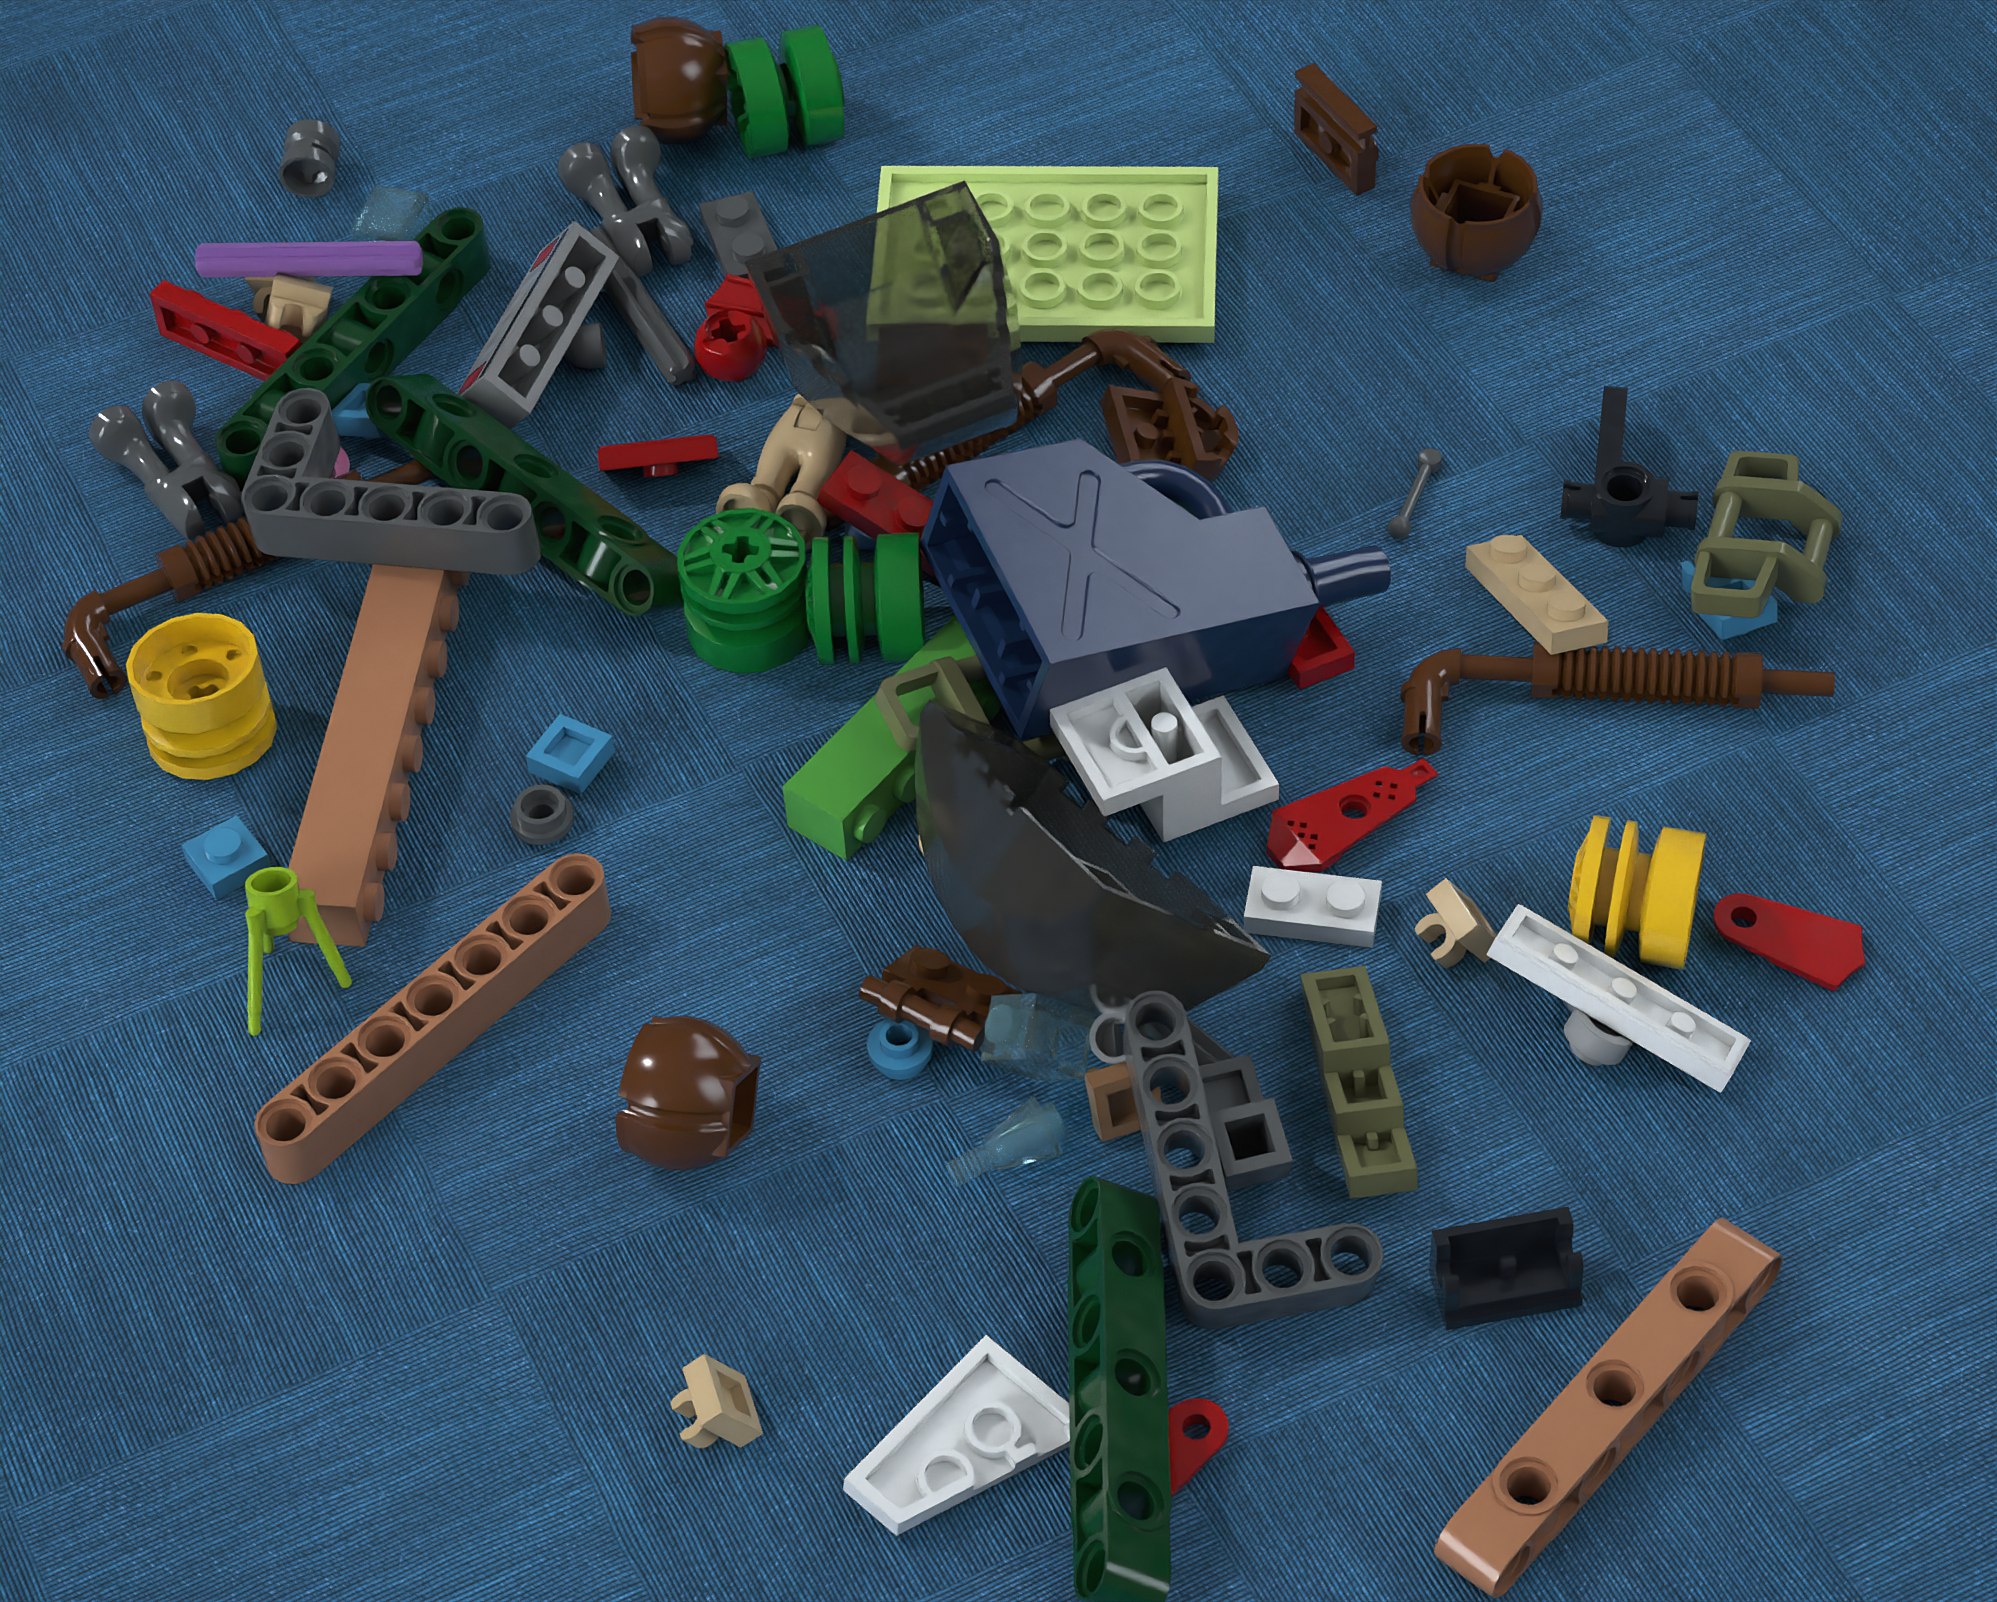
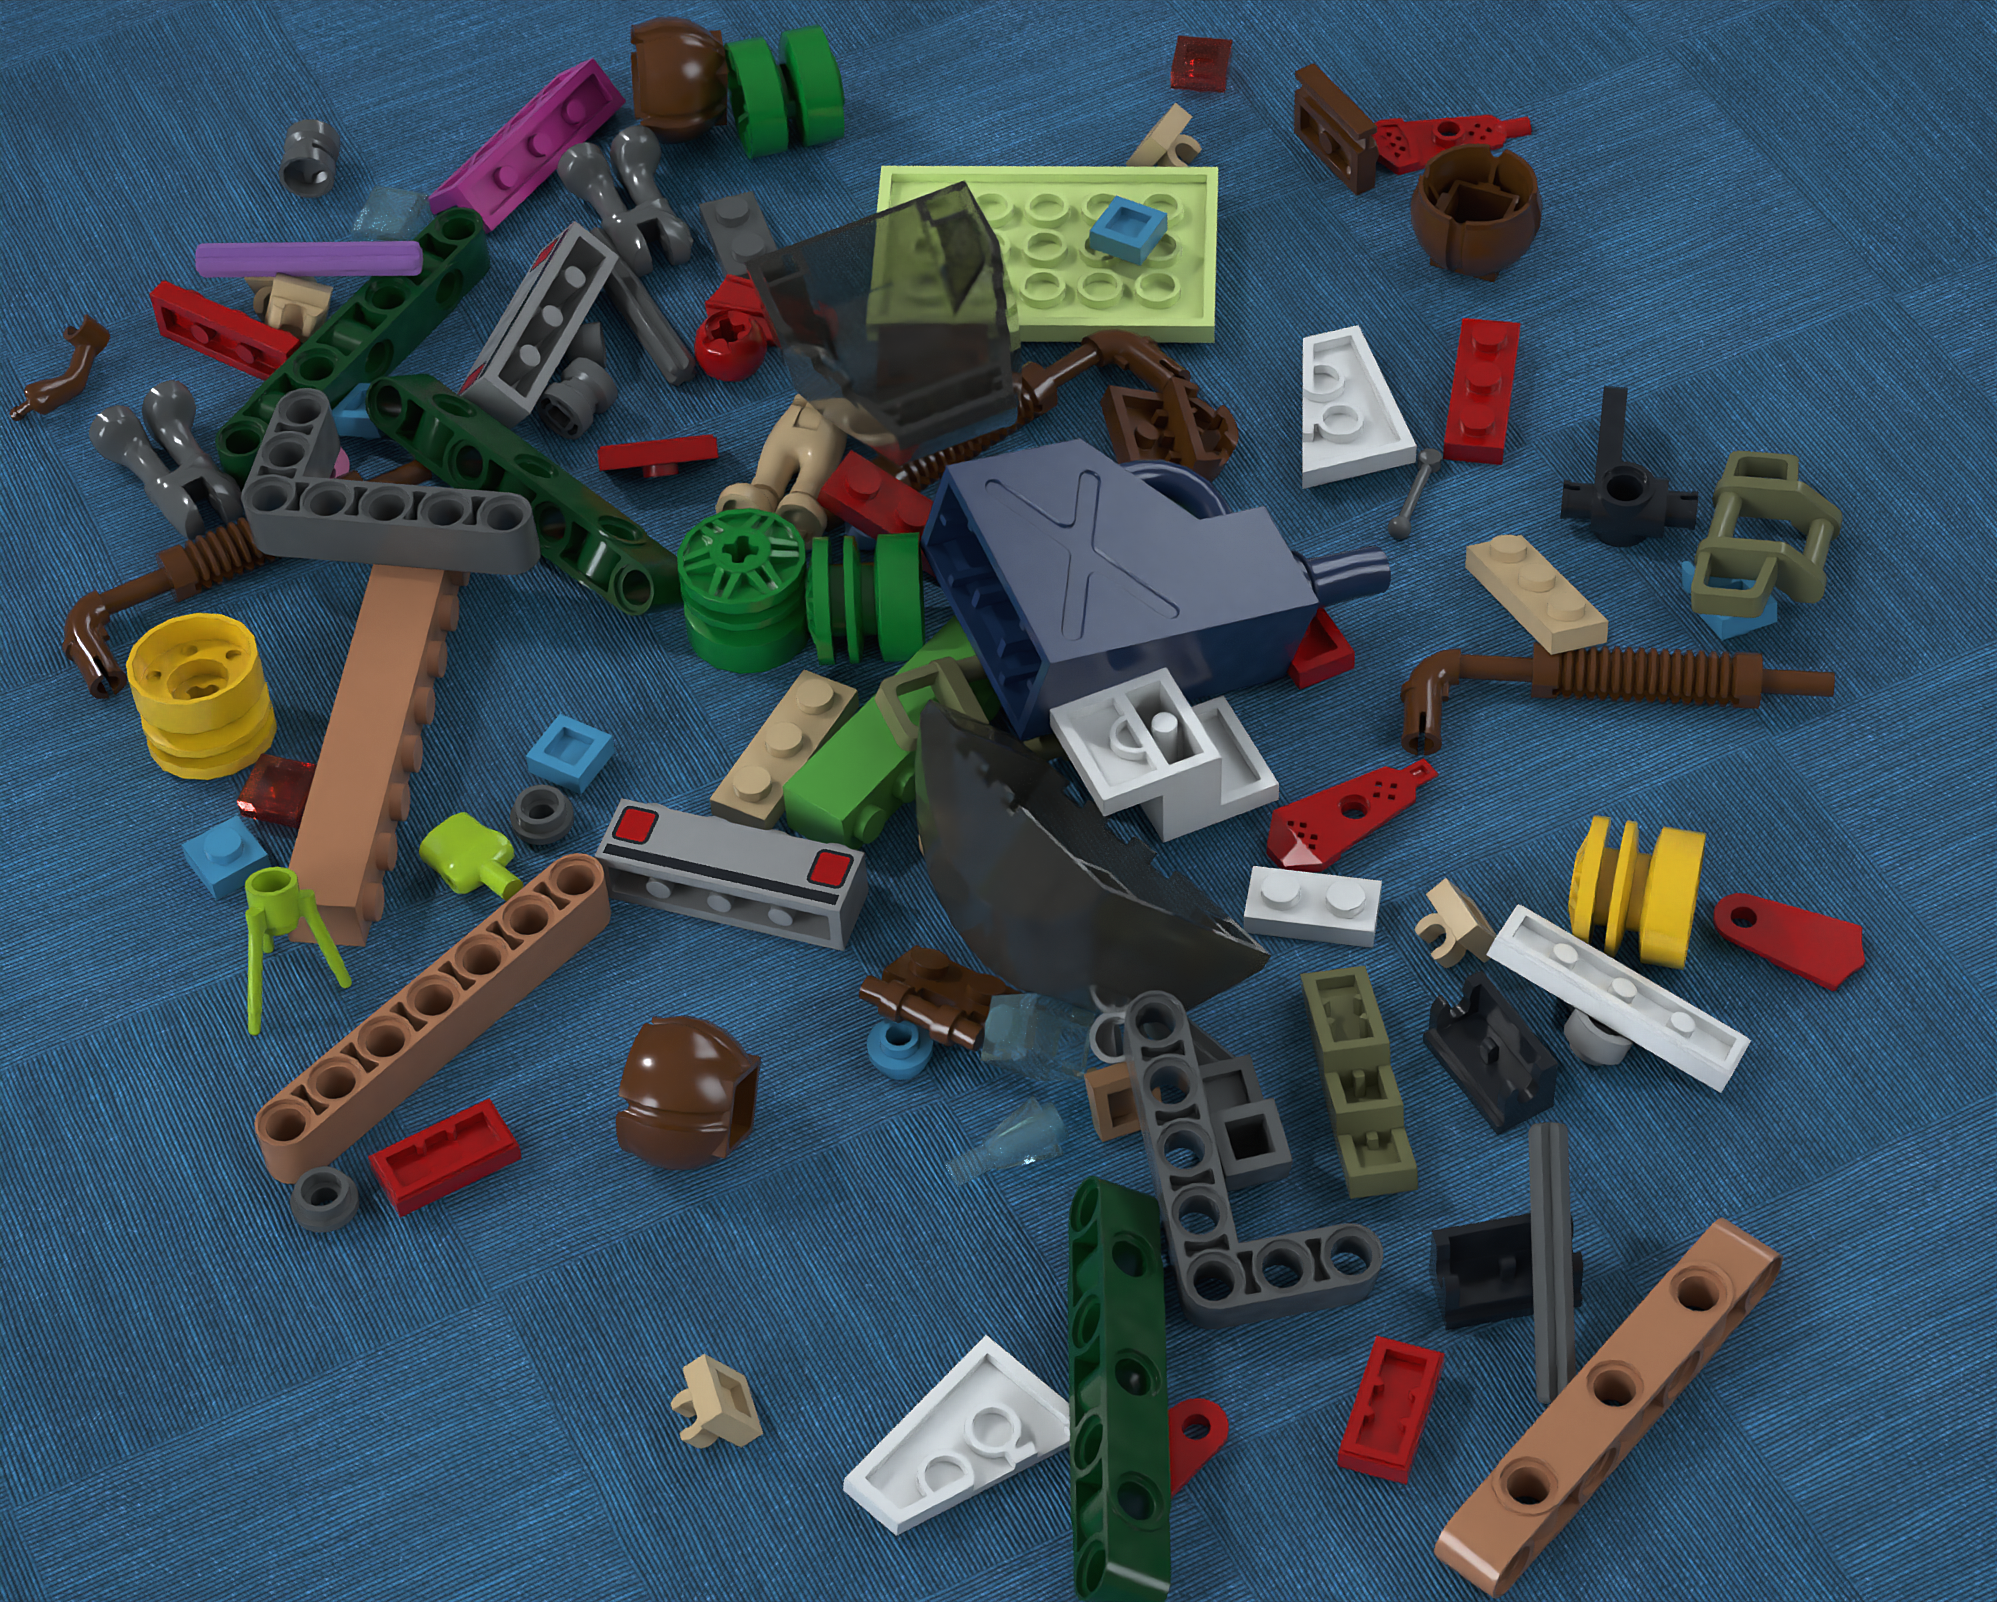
(52, 393): none -> reddish brown piece
(277, 790): none -> clear red plate
(322, 1185): none -> dark grey plate
(444, 1157): none -> red plate
(470, 856): none -> lime piece
(530, 145): none -> dark pink fence
(572, 403): none -> dark grey wheel
(733, 873): none -> light grey brick
(787, 740): none -> tan plate
(1128, 230): none -> dark azure plate
(1166, 142): none -> tan tile
(1201, 64): none -> clear red plate
(1348, 411): none -> white wing
(1391, 1410): none -> red plate
(1411, 144): none -> red piece
(1481, 391): none -> red plate
(1492, 1055): none -> black hinge
(1551, 1259): none -> dark grey axle

